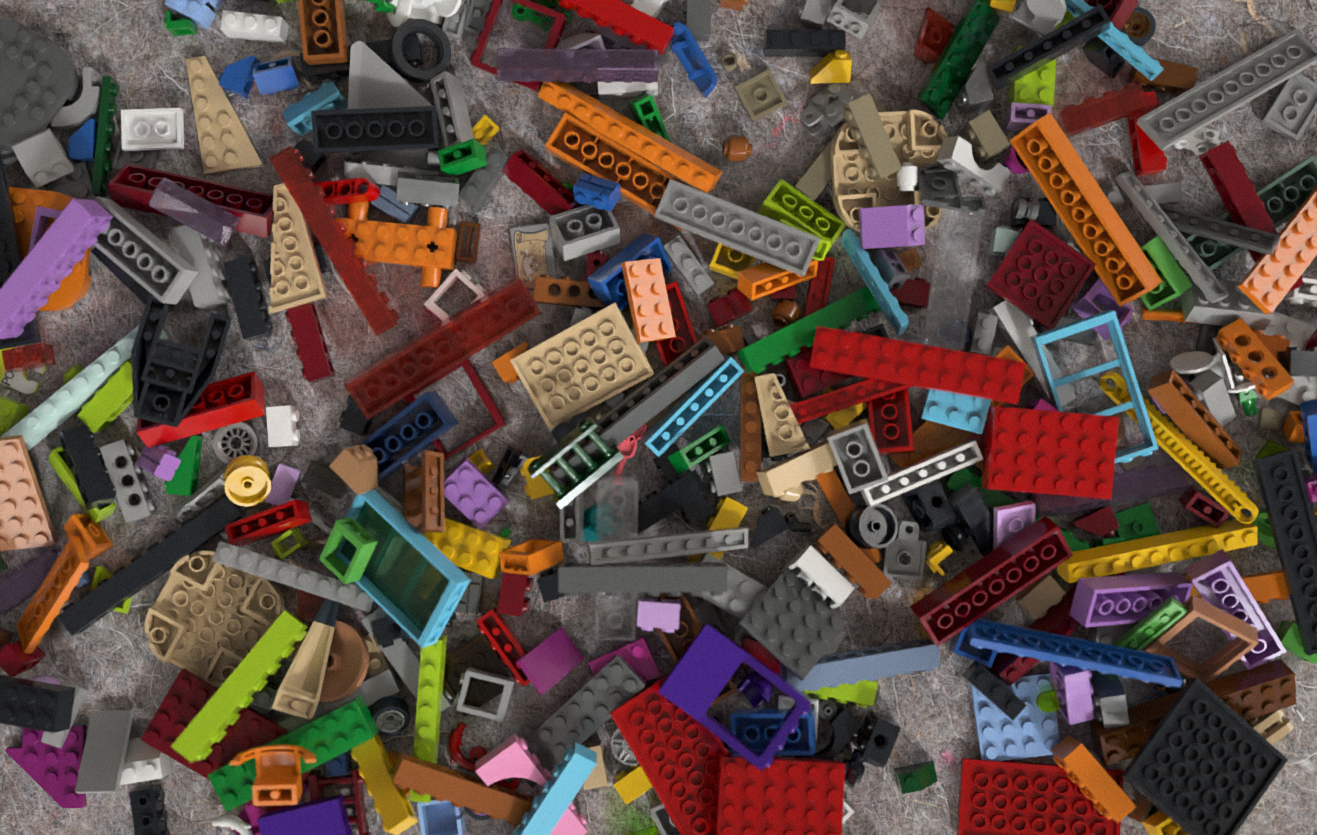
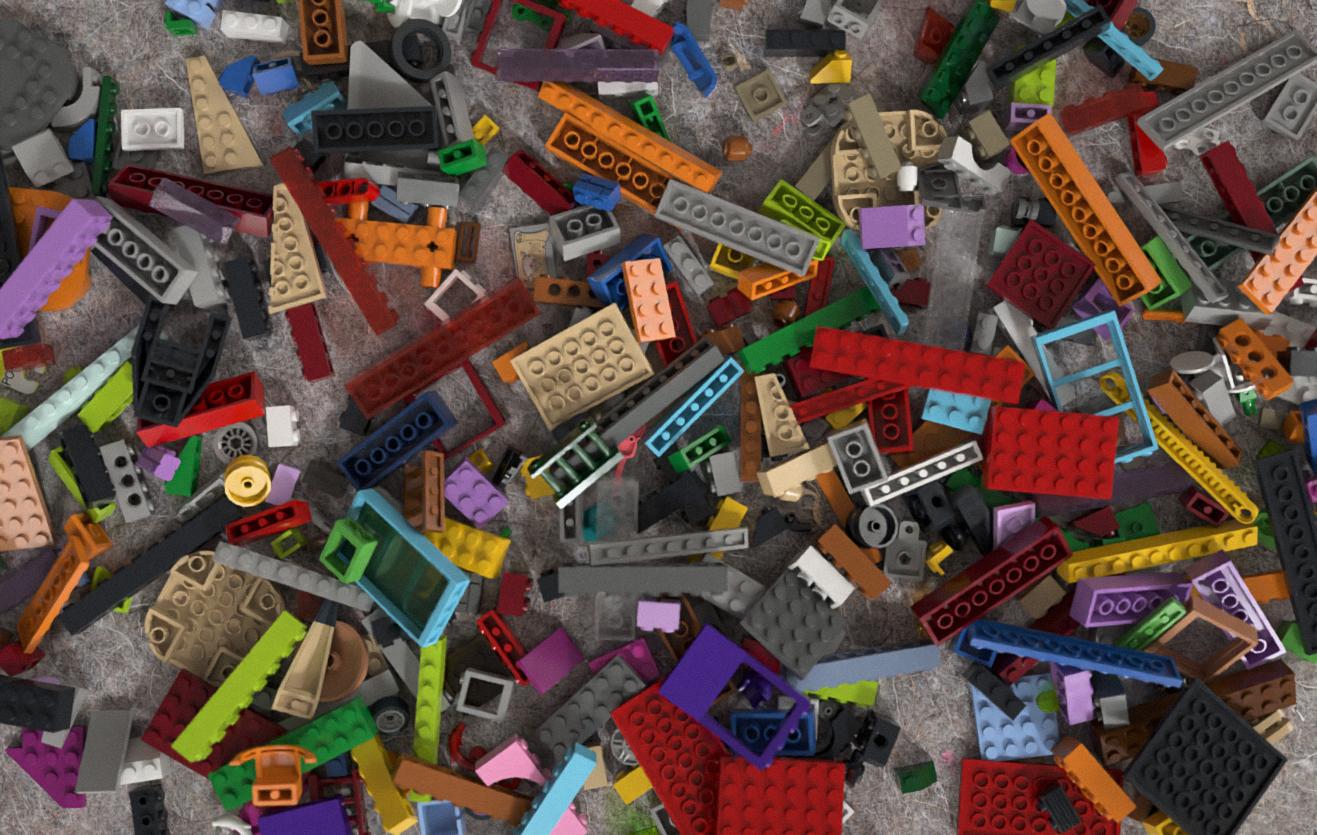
(357, 468): medium nougat slope -> none
(532, 556): orange window -> none
(1058, 807): none -> black brick

